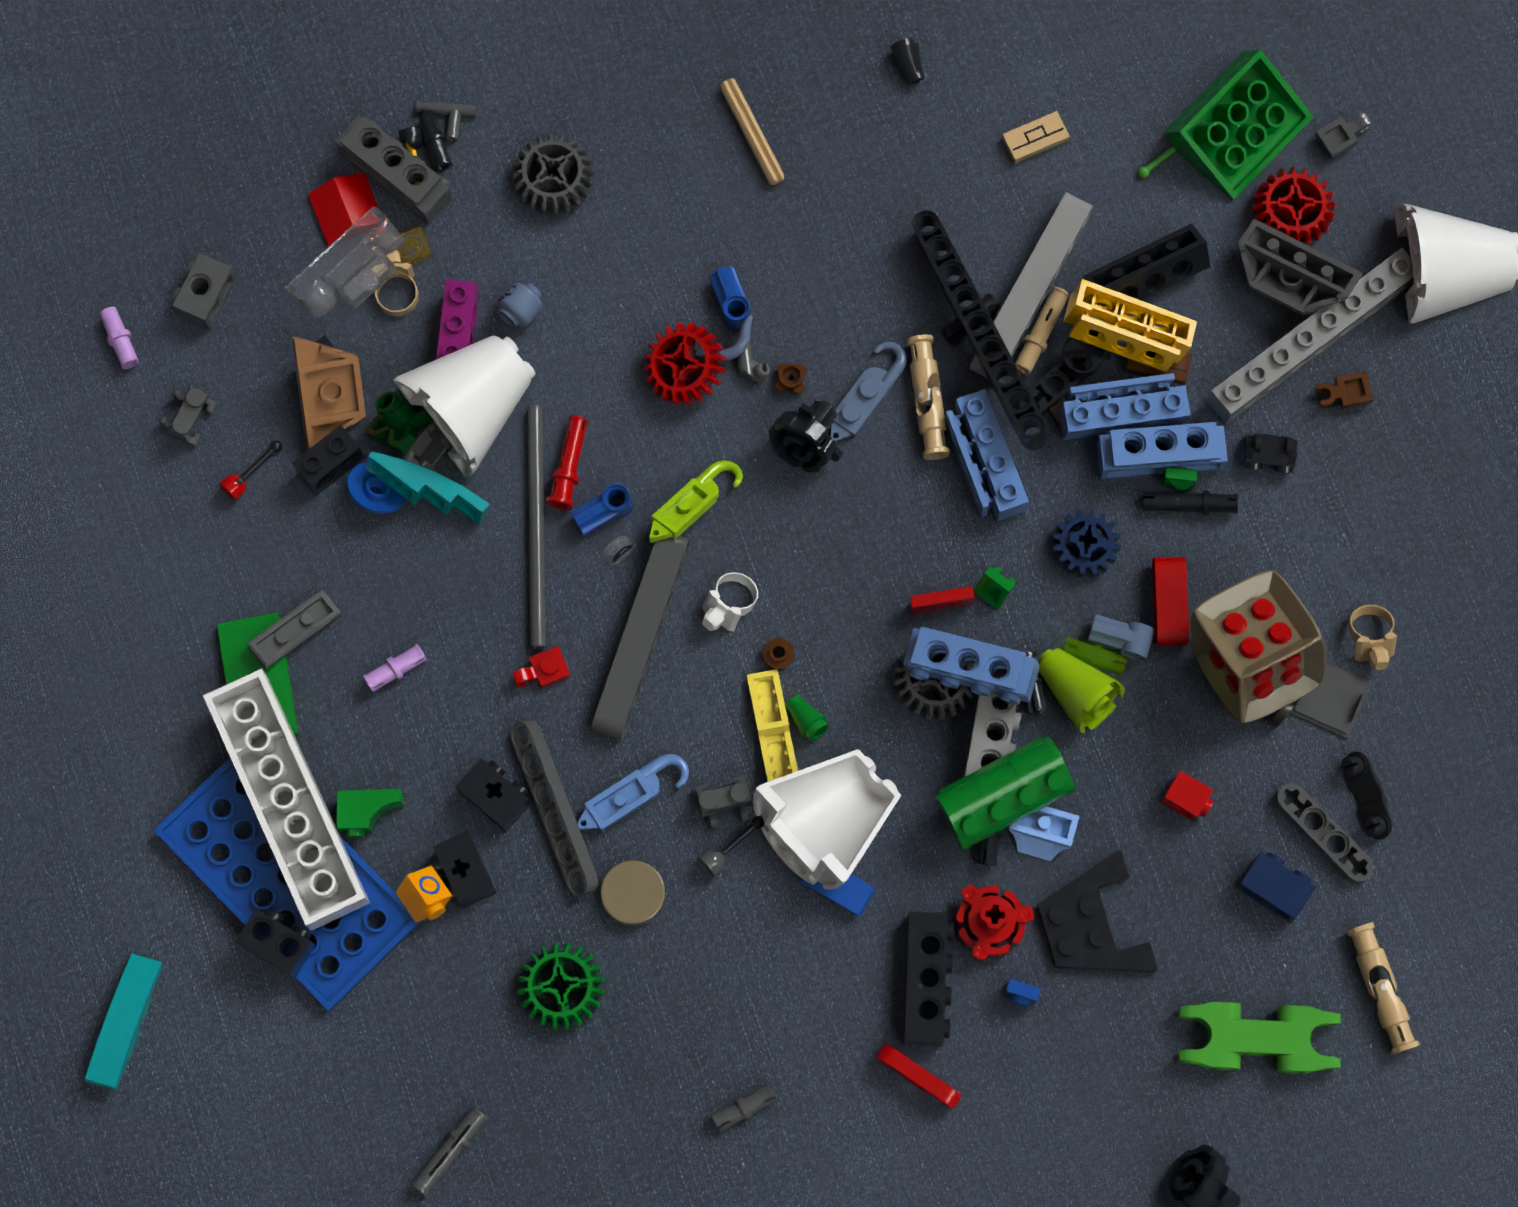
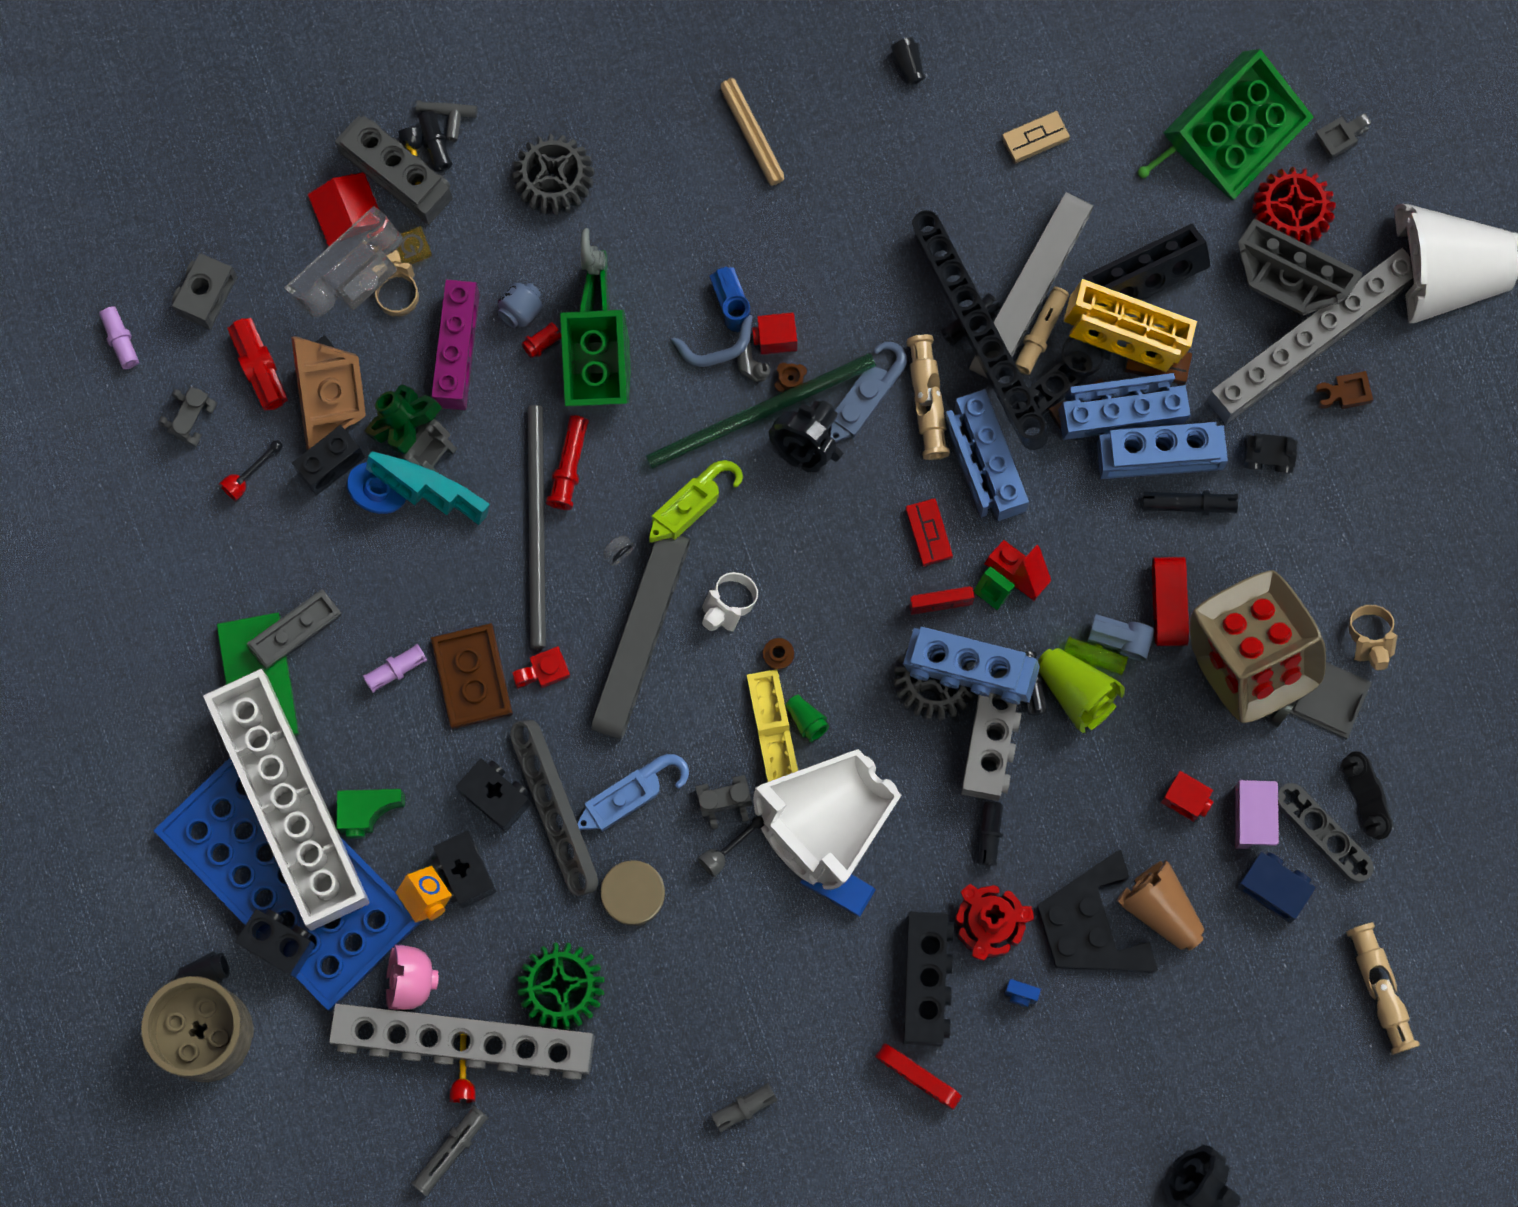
(123, 1022): teal slope -> none
(174, 1019): none -> dark tan brick
(210, 966): none -> black cone
(257, 364): none -> red piece
(349, 1018): none -> light grey brick
(409, 978): none -> bright pink cylinder
(462, 1087): none -> red hinge
(470, 395): white cone -> none
(471, 676): none -> reddish brown tile
(541, 340): none -> red pin
(595, 341): none -> green slope
(600, 512): blue piece -> none
(660, 357): red gear -> none
(761, 410): none -> clear green piece
(775, 333): none -> red brick
(929, 532): none -> red tile
(1005, 791): green container -> none
(1025, 572): none -> red slope
(1045, 833): light blue slope -> none
(1074, 542): dark blue gear -> none
(1164, 906): none -> medium nougat cone
(1179, 478): green tile -> none
(1256, 813): none -> lavender panel
(1284, 1038): bright green piece -> none

